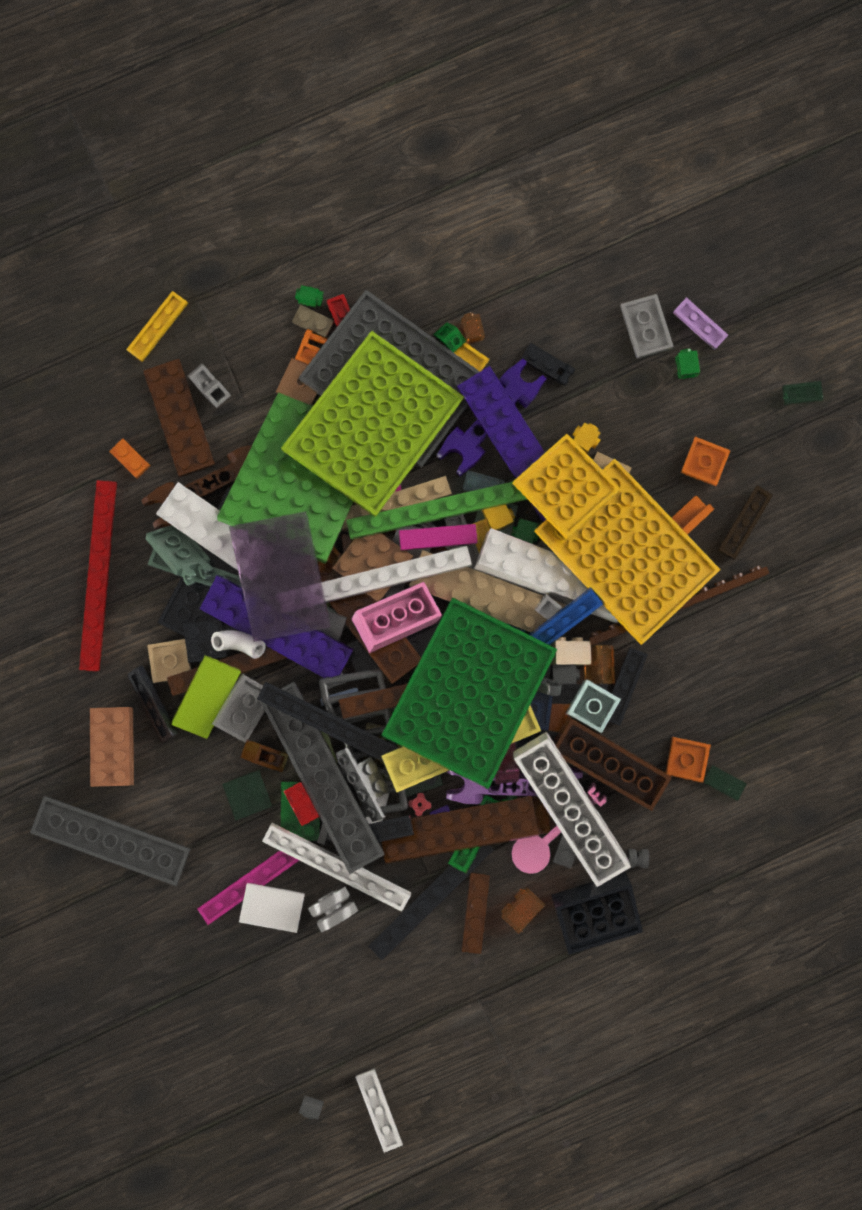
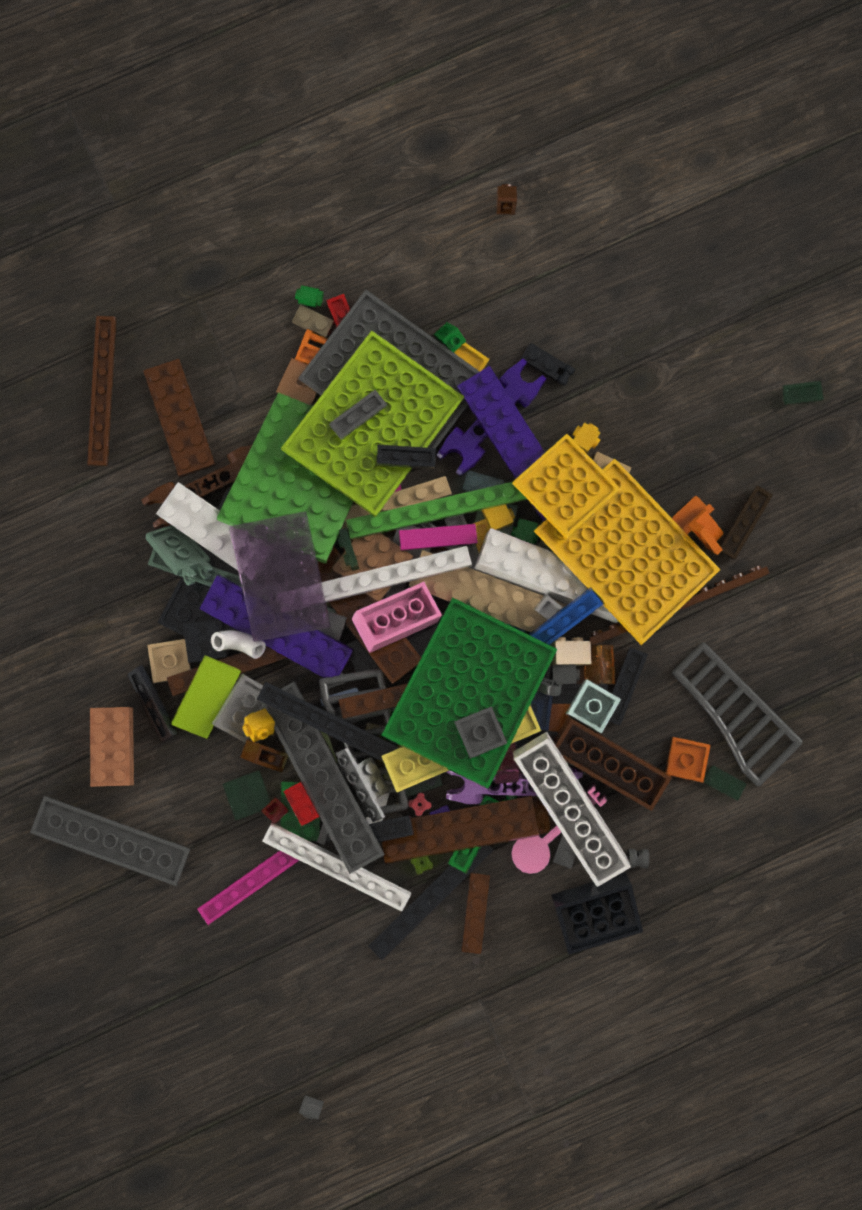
(98, 576): red plate -> none
(101, 391): none -> reddish brown plate
(129, 458): orange plate -> none
(157, 326): yellow tile -> none
(209, 386): light grey brick -> none
(258, 725): none -> yellow brick
(271, 907): white tile -> none
(275, 810): none -> dark red plate
(334, 911): light grey wheel -> none
(349, 557): none -> clear green plate
(358, 414): none -> dark grey plate
(379, 1110): white plate -> none
(406, 456): none -> black plate
(420, 868): none -> clear neon green plate
(472, 328): clear orange brick -> none
(480, 732): none -> dark grey plate
(506, 199): none -> reddish brown slope
(522, 909): clear orange brick -> none
(646, 326): light grey plate -> none
(687, 364): green brick -> none
(700, 323): lavender plate -> none
(705, 461): orange plate -> none
(707, 531): none -> orange panel
(726, 730): none -> dark grey bar

